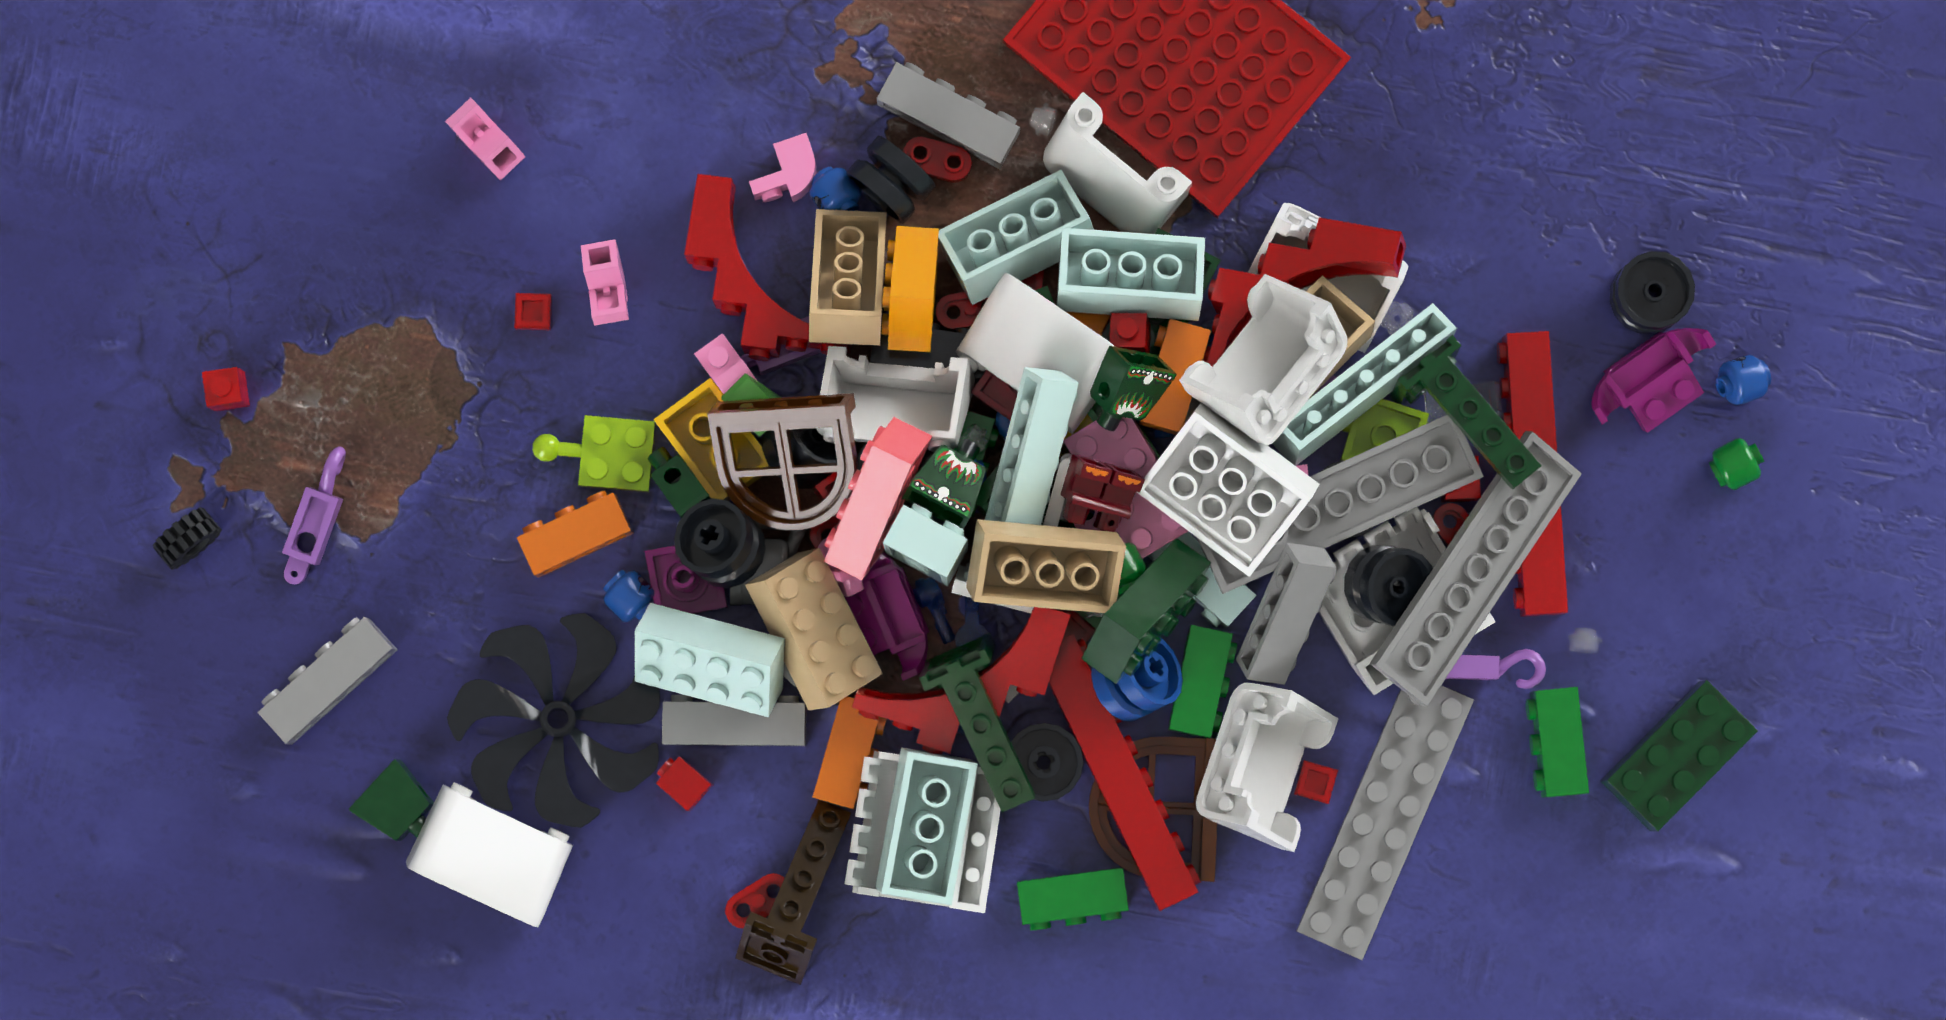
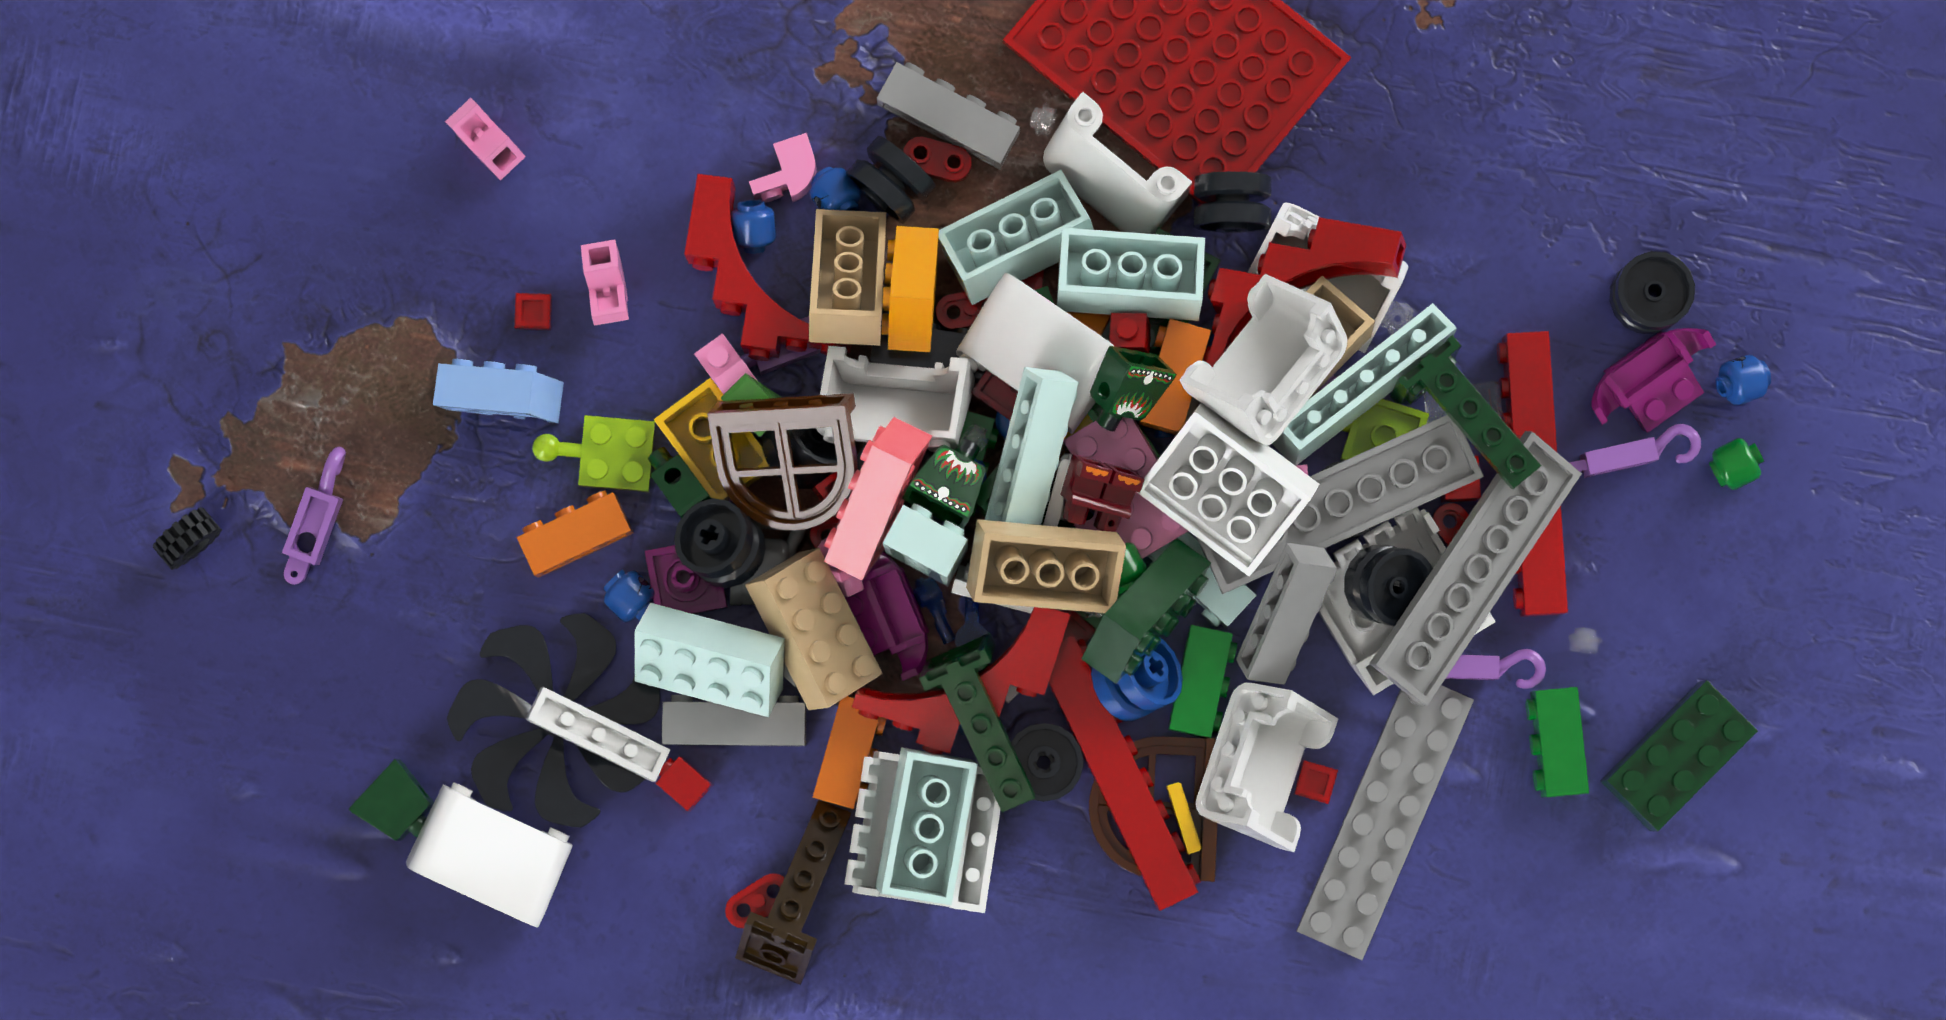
(225, 389): red brick -> none
(327, 680): light grey brick -> none
(497, 390): none -> light blue wedge
(598, 734): none -> white plate
(753, 226): none -> blue head
(1072, 898): green brick -> none
(1183, 818): none -> yellow tile
(1232, 202): none -> black wheel
(1636, 452): none -> medium lavender piece

